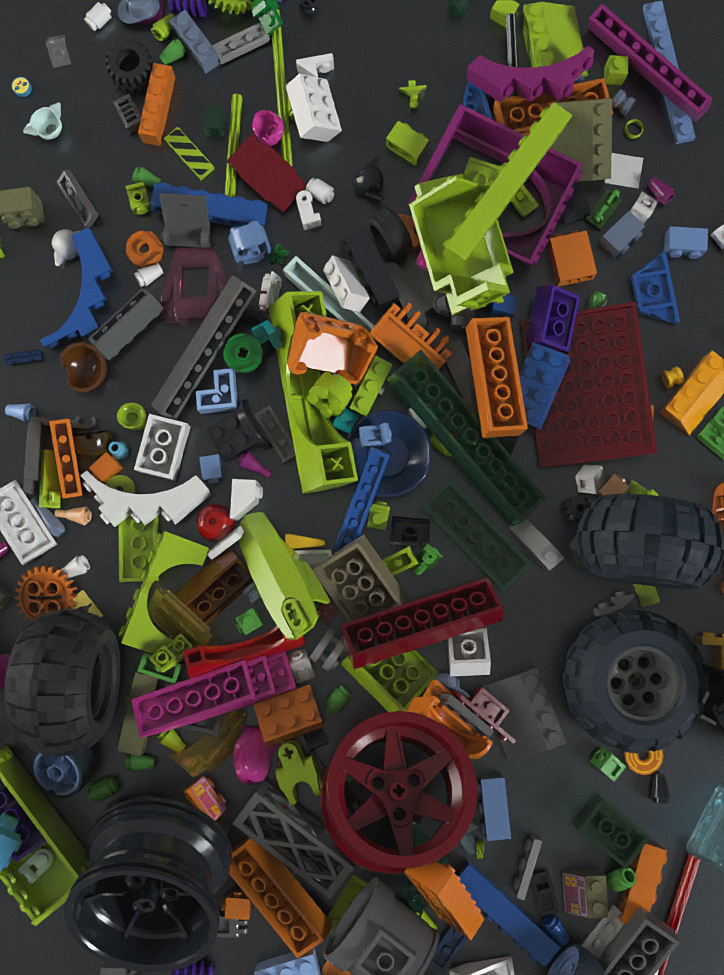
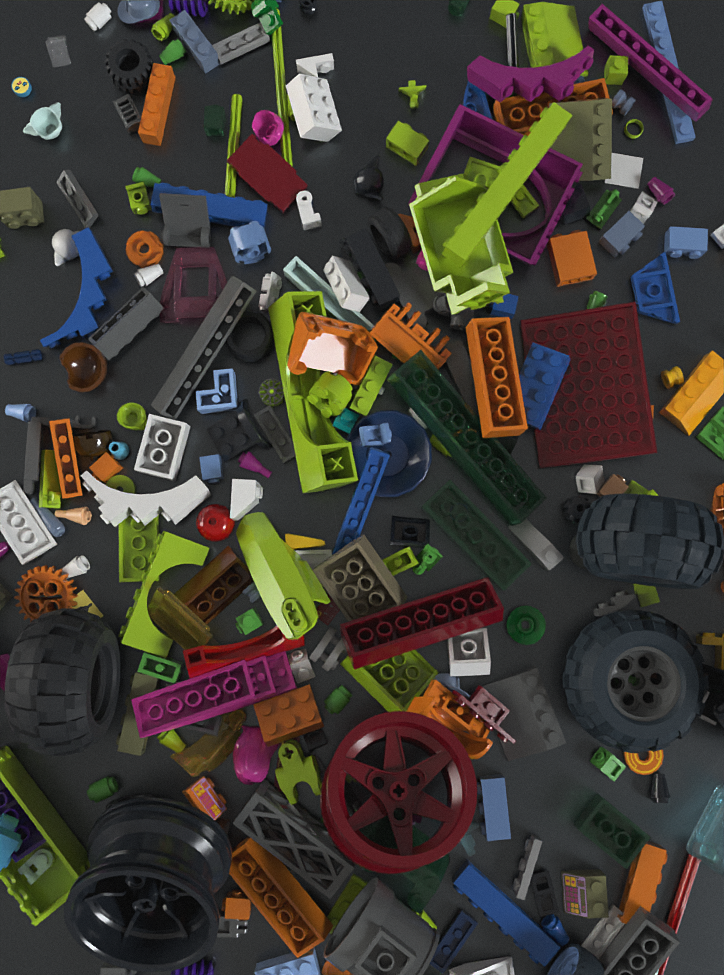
(63, 774): medium blue wheel -> none
(138, 763): bright green cone -> none
(170, 655): lime slope -> none
(189, 153): lime tile -> none
(226, 542): white tile -> none
(233, 347): green plate -> none
(265, 332): teal bracket -> none
(271, 392): none -> wheel
(278, 254): green plant -> none
(320, 190): white brick -> none
(378, 516): lime bracket -> none
(447, 897): orange brick -> none
(465, 715): dark grey tile -> none
(479, 844): lime axle -> none
(535, 628): none -> green dish
(553, 318): dark purple slope -> none
(621, 879): bright green brick -> none

